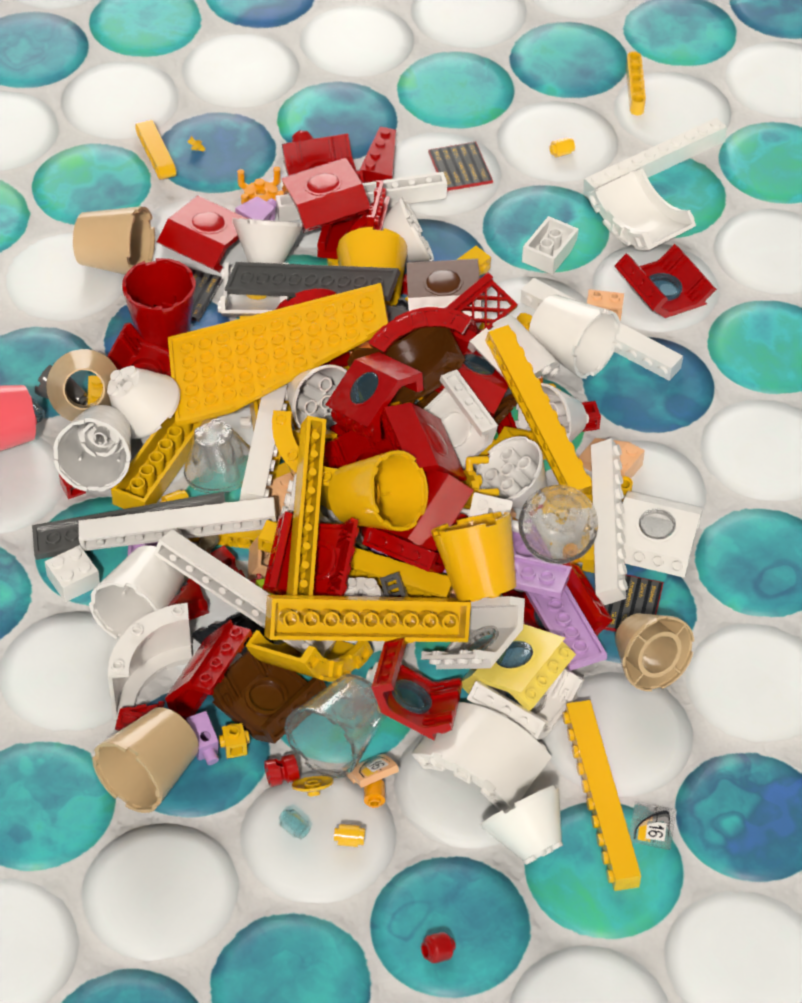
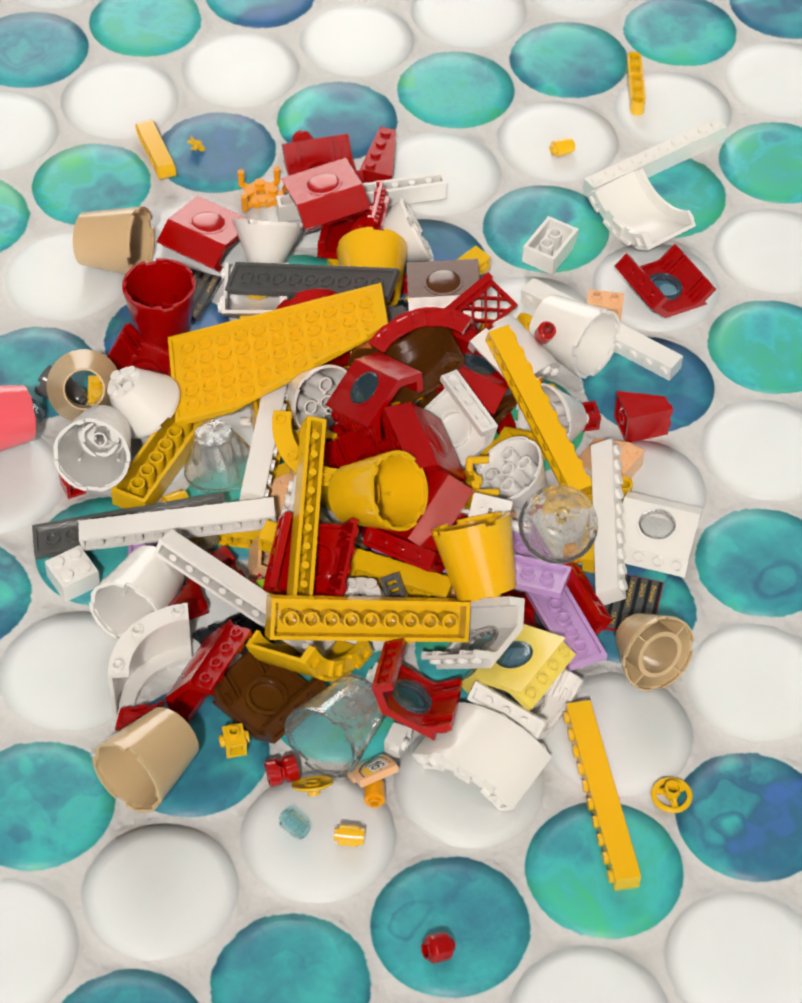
(206, 737): lavender torso -> none
(257, 209): lavender torso -> none
(397, 740): none -> white brick
(461, 165): piece -> none
(530, 826): white cone -> none
(545, 332): none -> red brick
(642, 415): none -> red slope
(652, 825): slope -> none
(675, 786): none -> yellow piece

